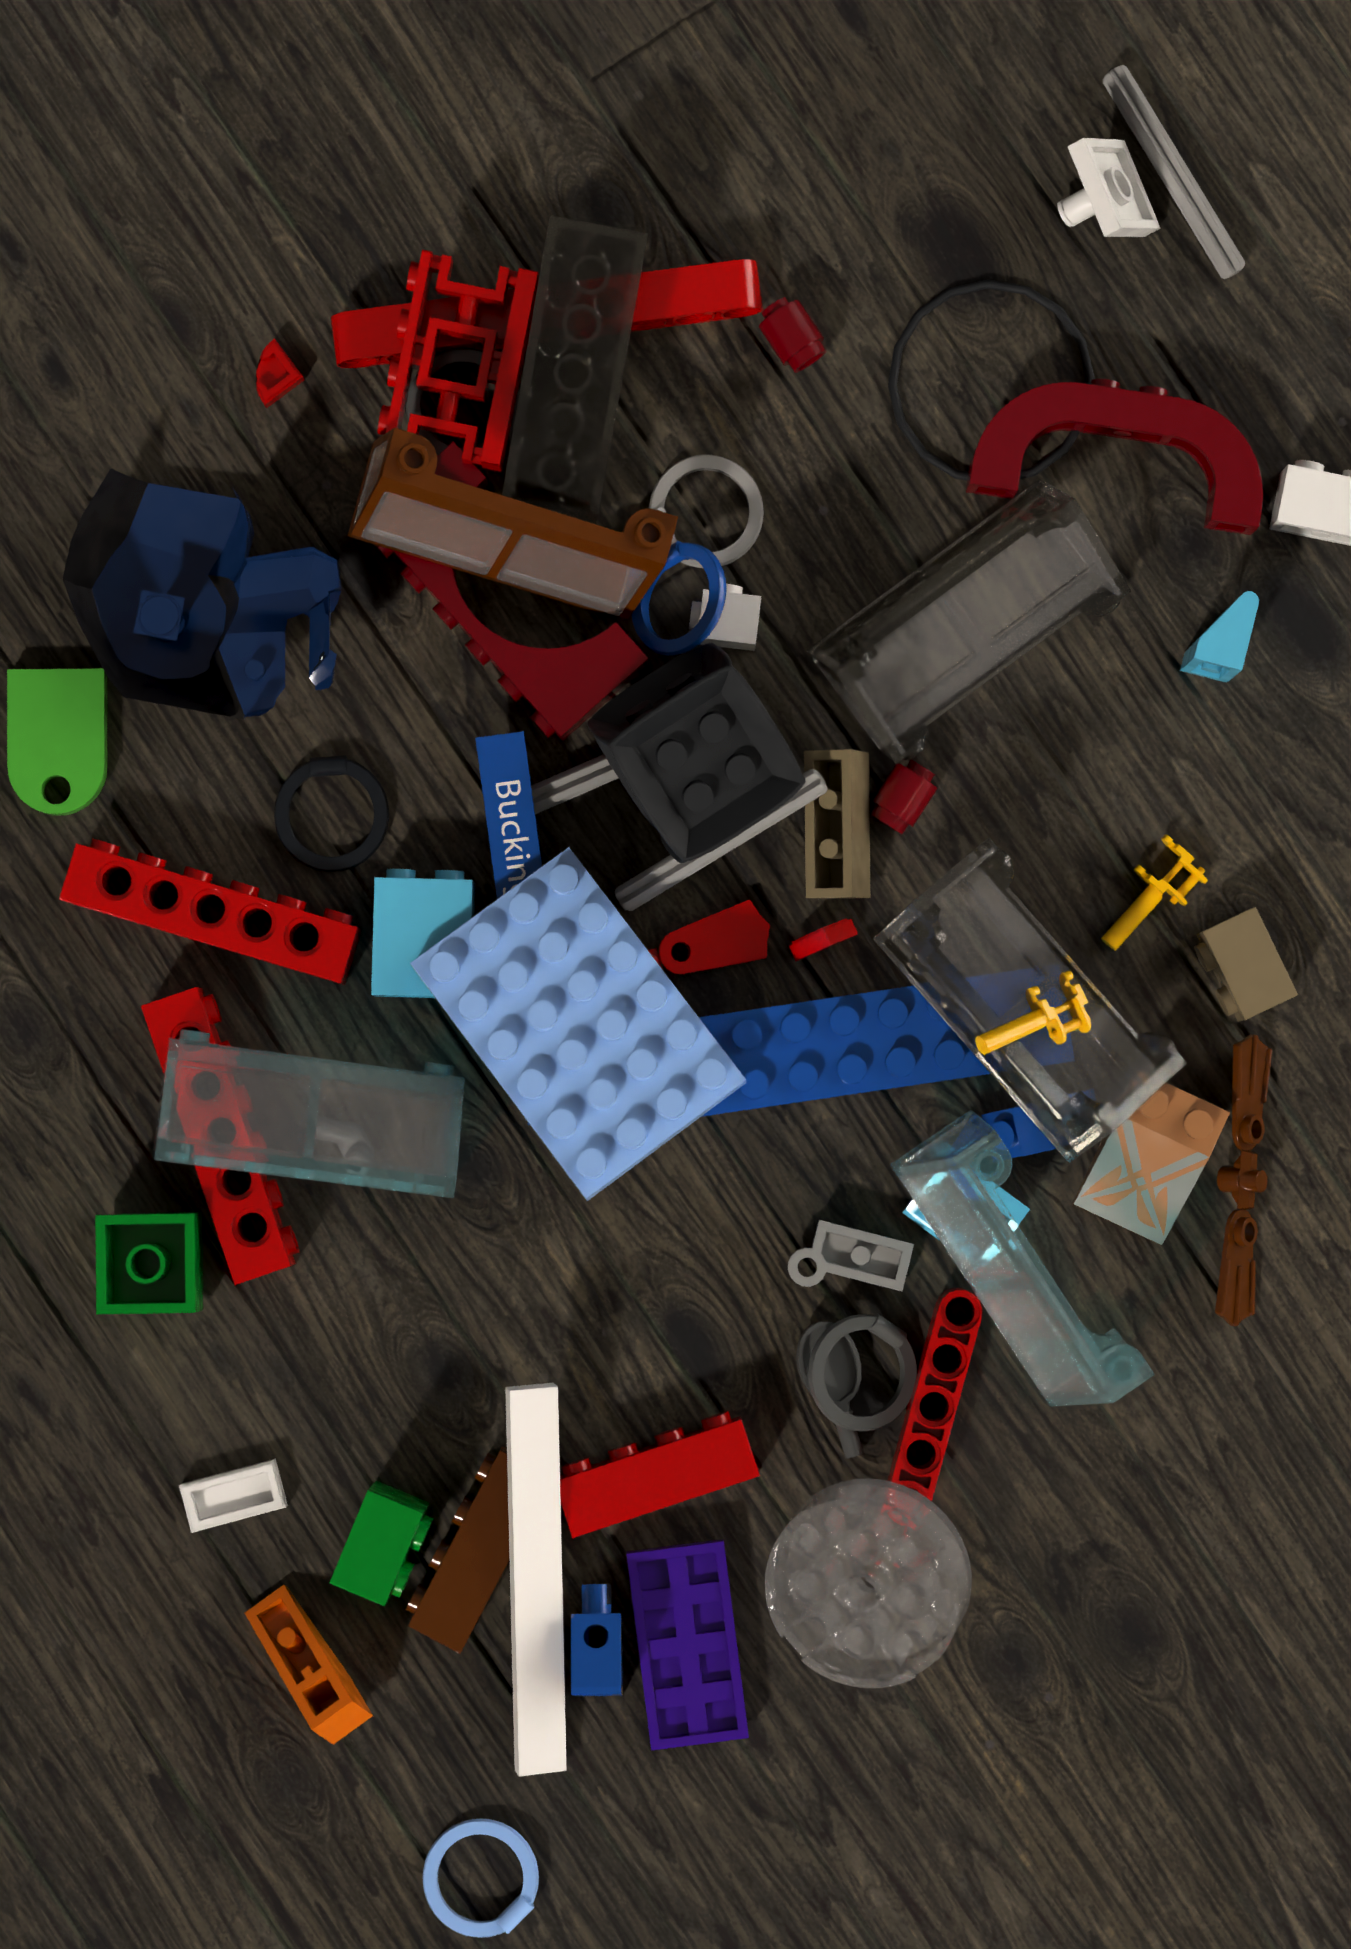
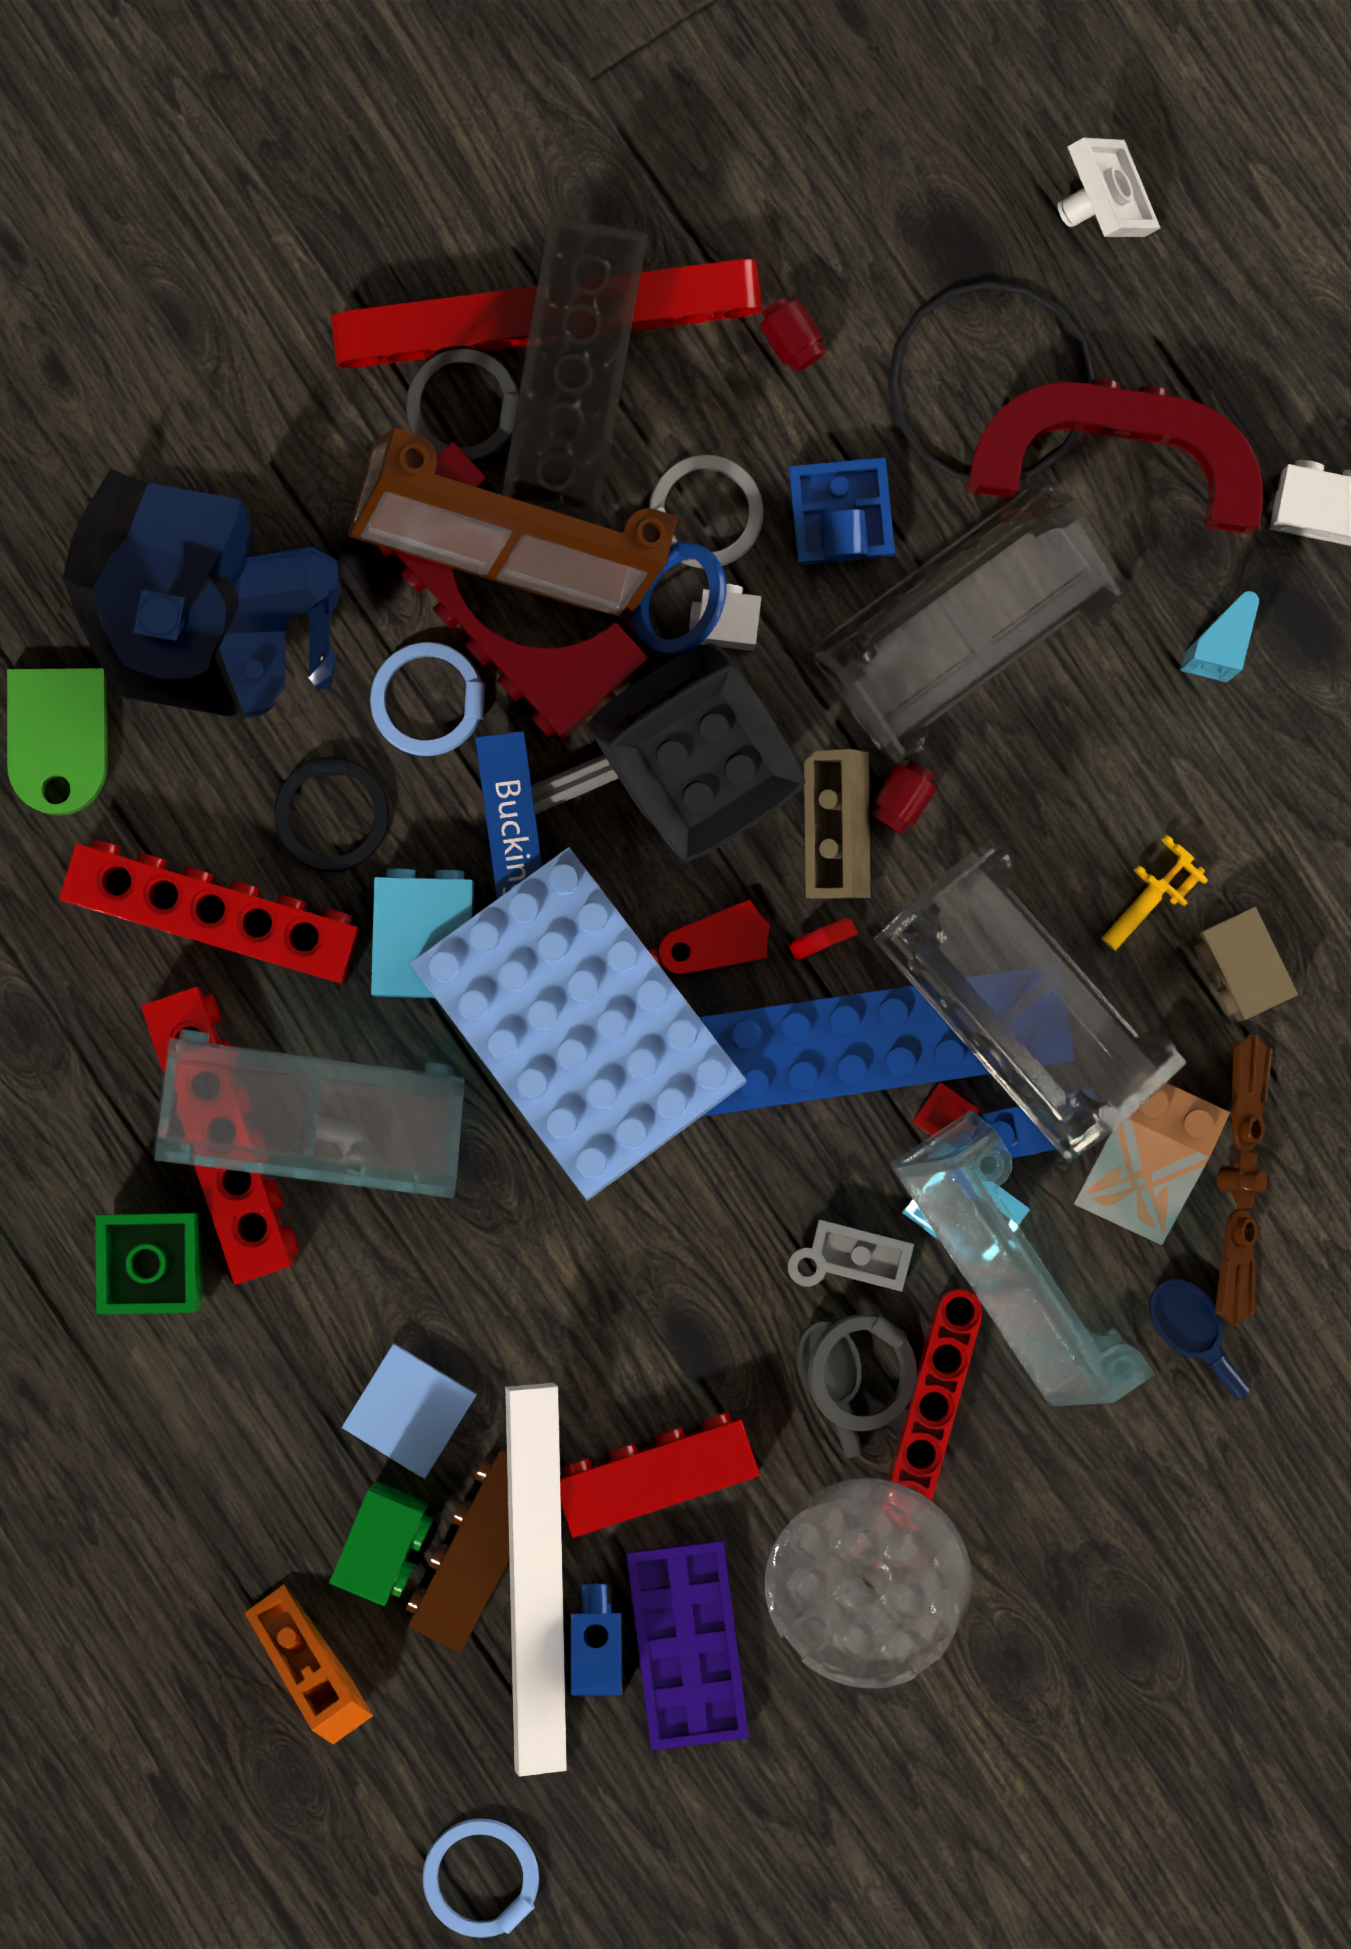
(233, 1495): white tile -> none
(275, 374): red tile -> none
(409, 1410): none -> light blue tile
(473, 699): none -> light blue piece
(496, 367): red fence -> none
(670, 872): light grey axle -> none
(841, 511): none -> blue plate
(941, 1109): none -> red tile
(1041, 1016): yellow piece -> none
(1173, 172): light grey axle -> none
(1189, 1325): none -> dark blue piece

